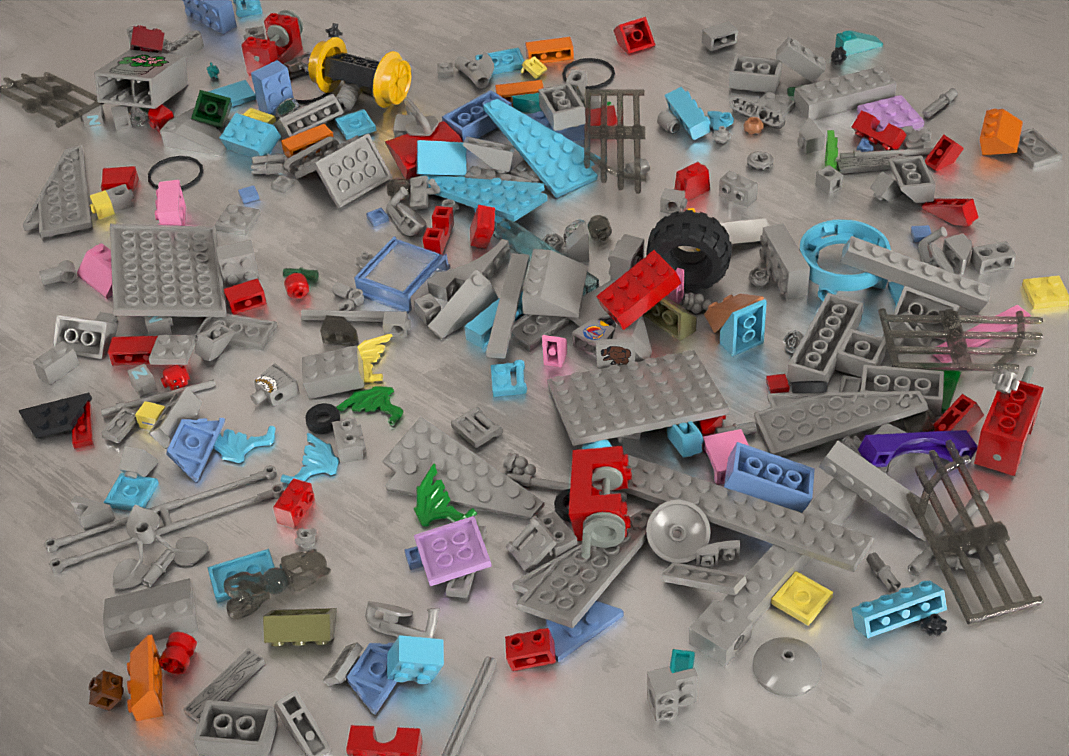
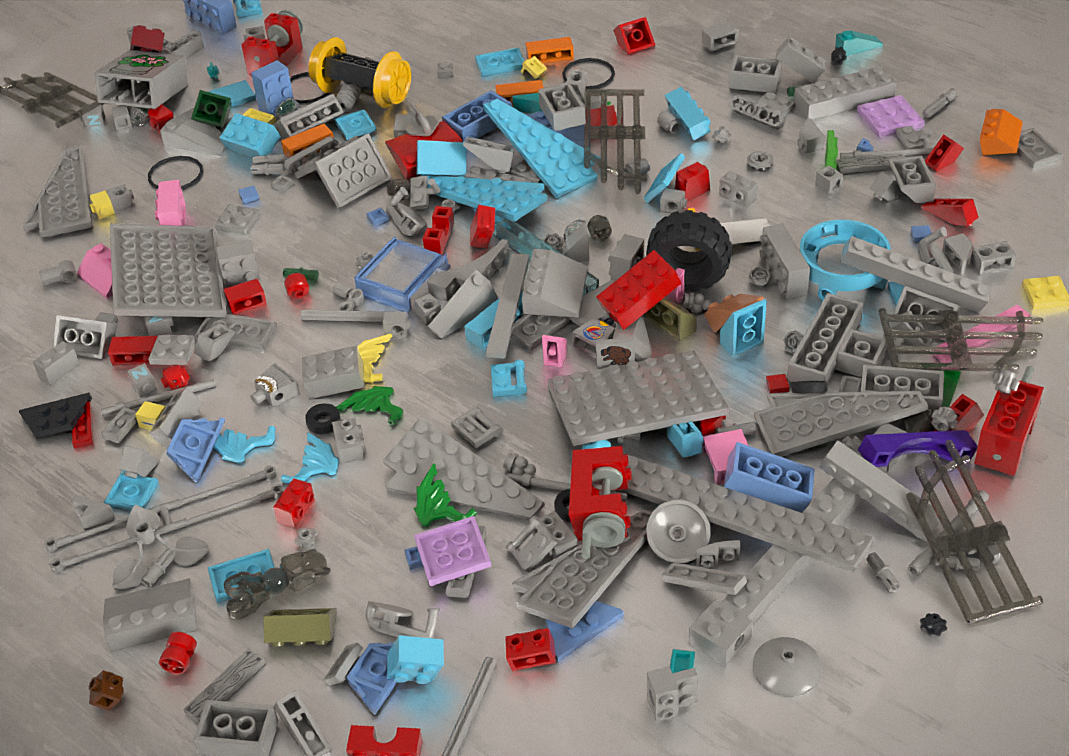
(119, 176): red torso -> none
(145, 681): orange slope -> none
(298, 63): light grey hinge -> none
(334, 31): black plant -> none
(338, 331): clear smoke slope -> none
(477, 70): light grey pin -> none
(664, 177): none -> medium azure tile
(720, 119): medium azure plate -> none
(753, 125): nougat plate -> none
(802, 598): light yellow plate -> none
(889, 138): red arch -> none
(898, 608): medium azure brick -> none
(944, 419): none -> light grey gear

